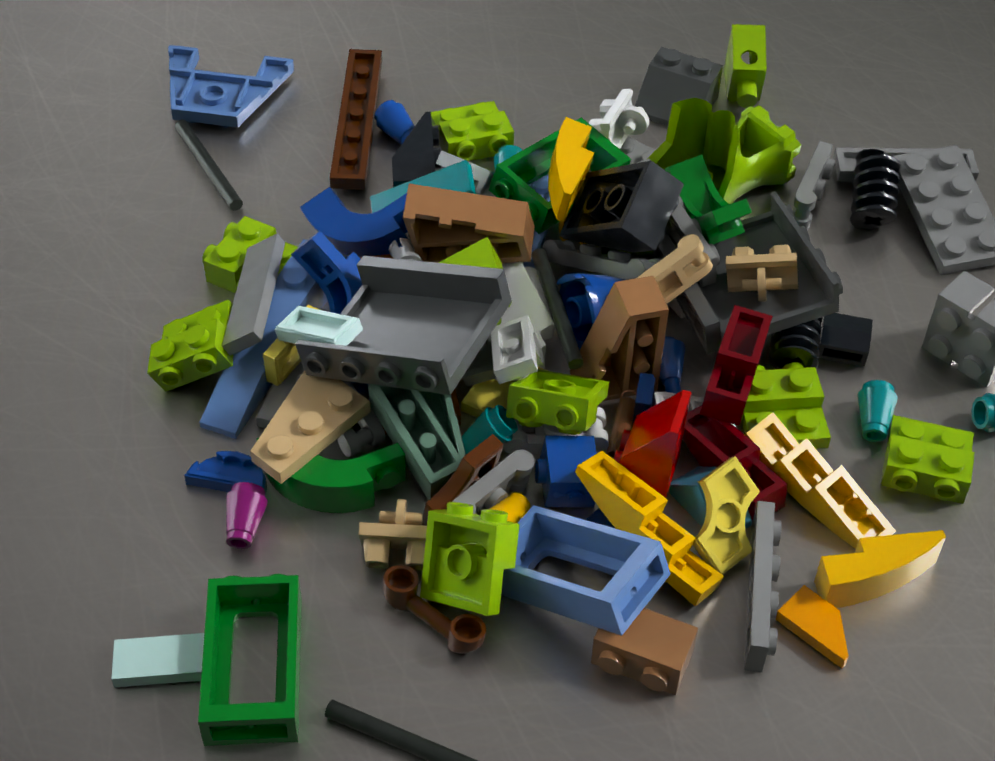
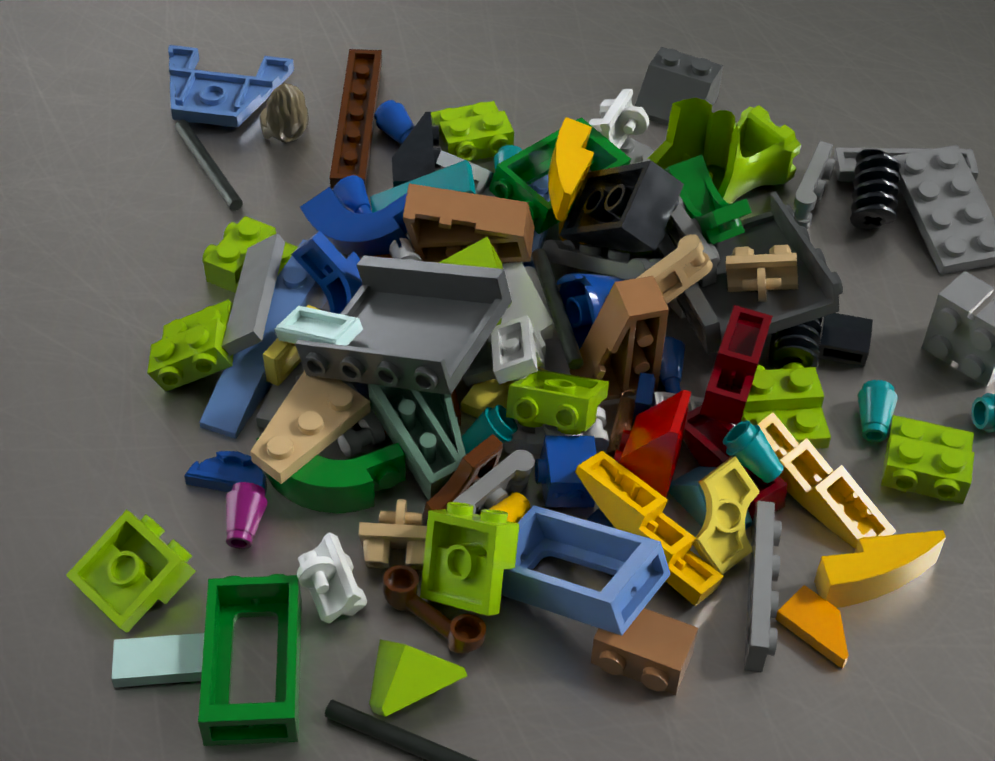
(131, 569): none -> lime plate
(285, 114): none -> dark tan piece
(331, 580): none -> white hips
(353, 194): none -> blue cone
(407, 676): none -> lime slope
(743, 80): lime torso -> none
(753, 451): none -> teal cone

